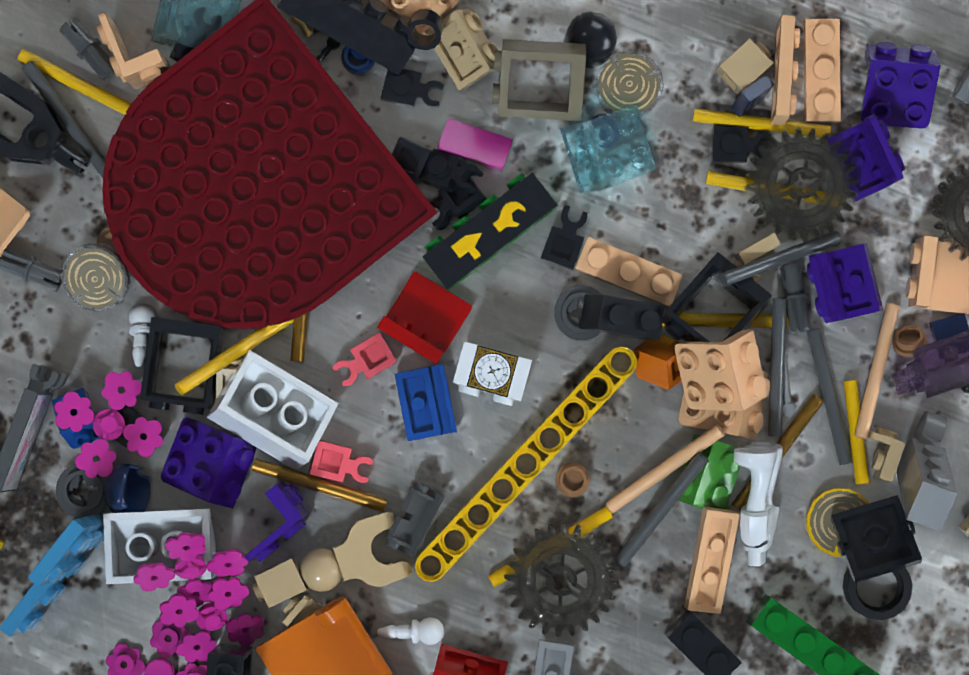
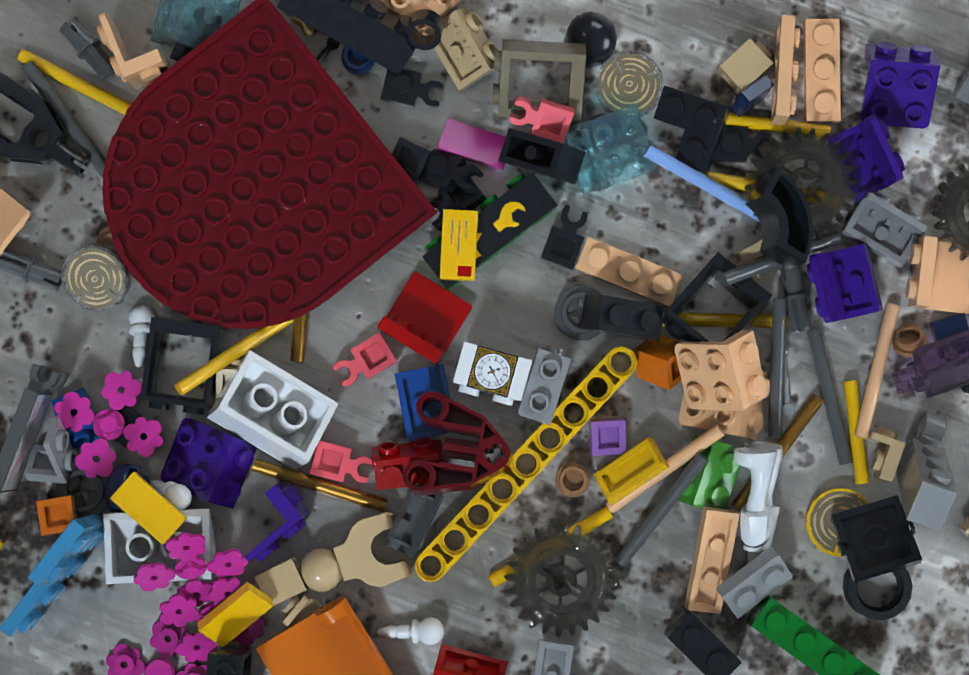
(54, 458): none -> light grey bracket
(56, 514): none -> orange panel
(148, 508): none -> yellow tile
(175, 493): none -> white bar
(235, 614): none -> yellow tile
(391, 459): none -> red bracket
(452, 477): none -> dark red connector
(458, 245): none -> yellow tile
(542, 156): none -> black brick
(544, 384): none -> light grey bracket
(547, 120): none -> coral plate
(607, 436): none -> medium lavender plate
(631, 470): none -> yellow tile
(698, 179): none -> light blue bar
(702, 125): none -> black plate
(754, 582): none -> light grey bracket
(783, 218): none -> black brick
(884, 228): none -> light grey bracket

